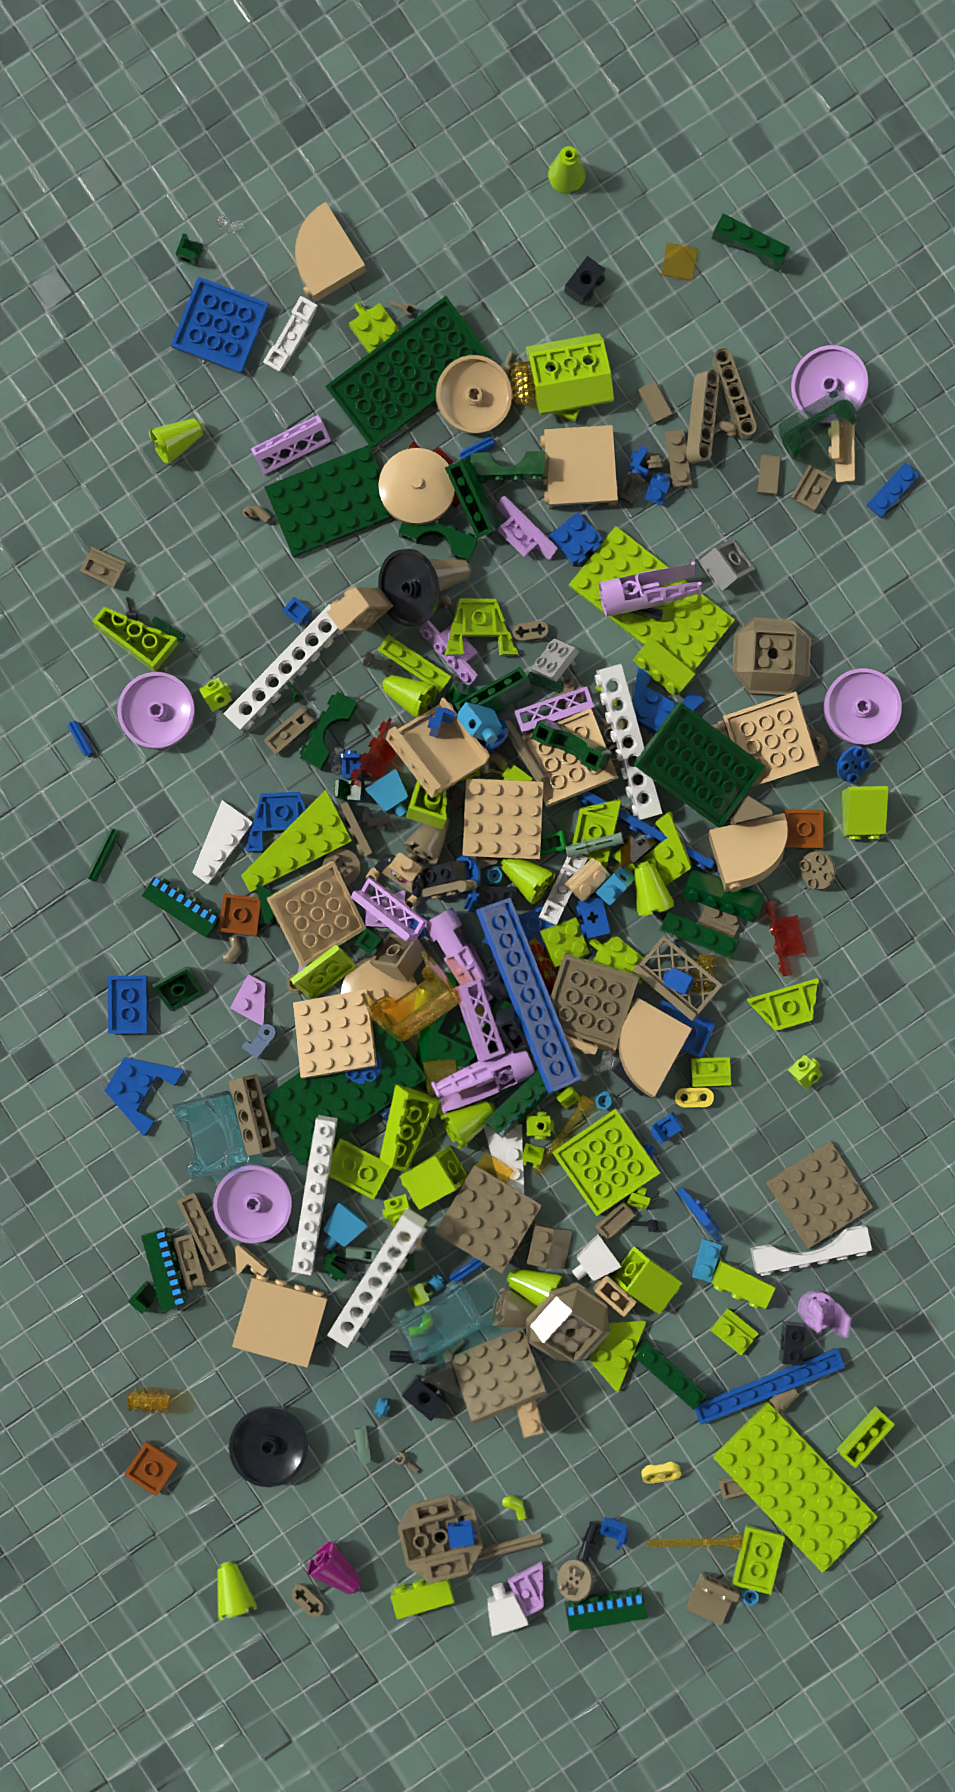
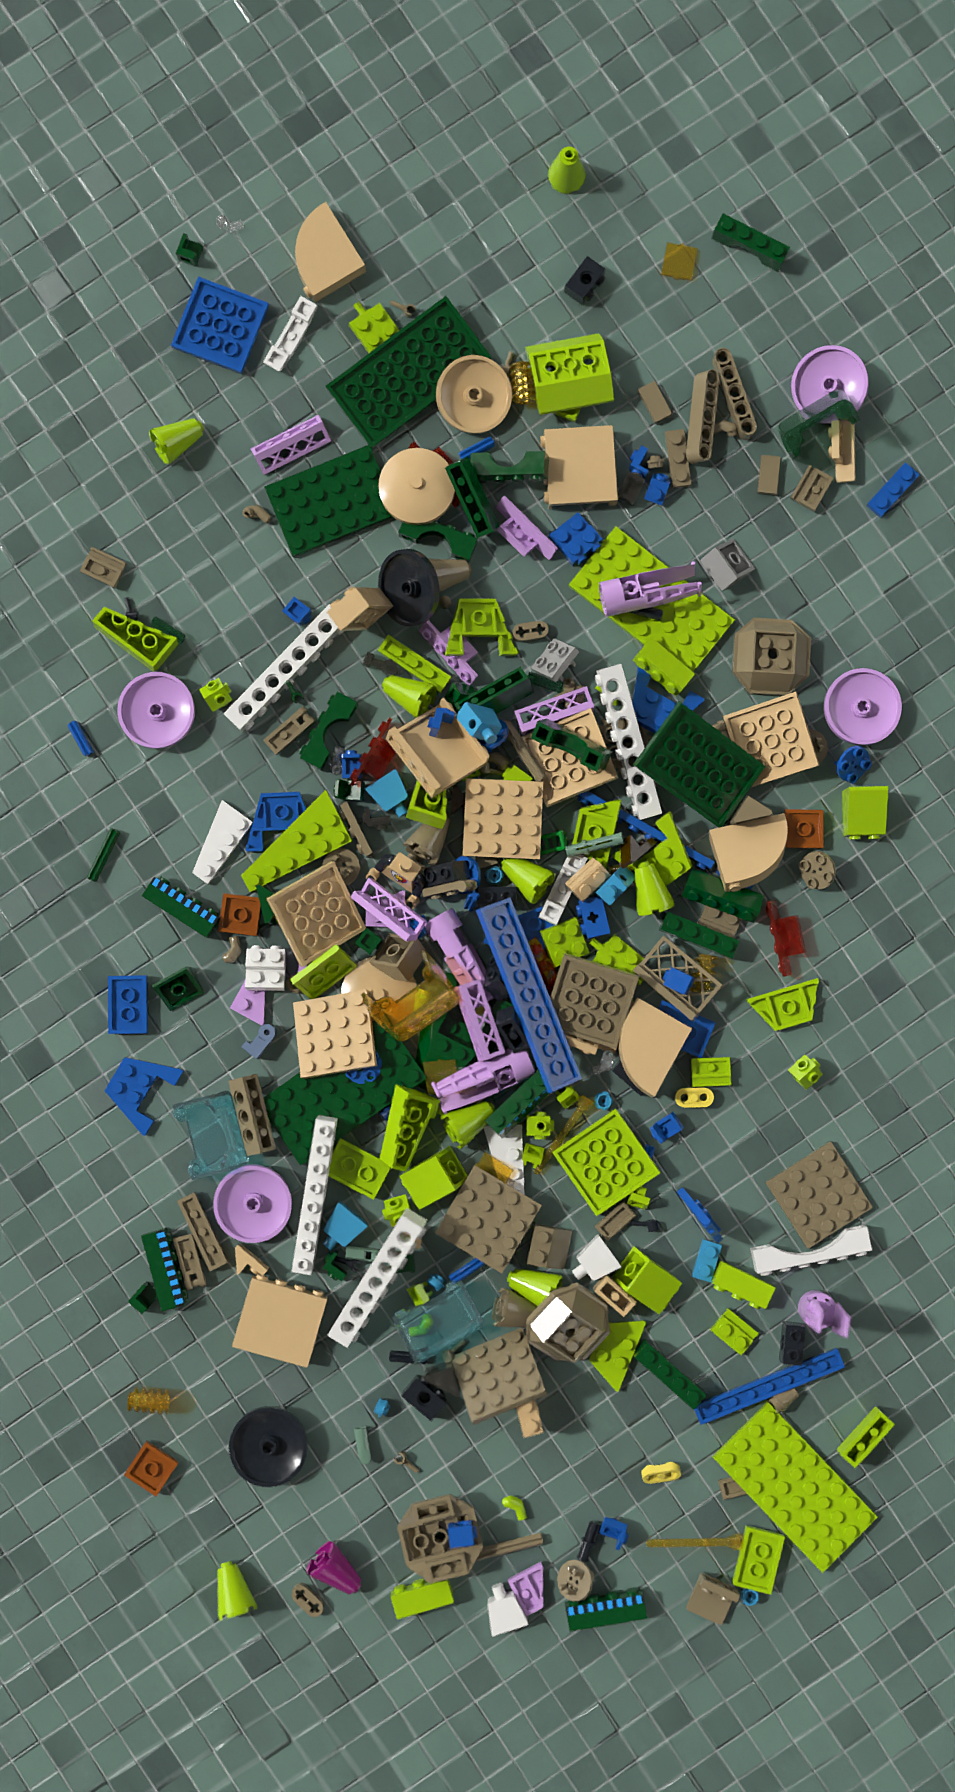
(265, 968): none -> white plate

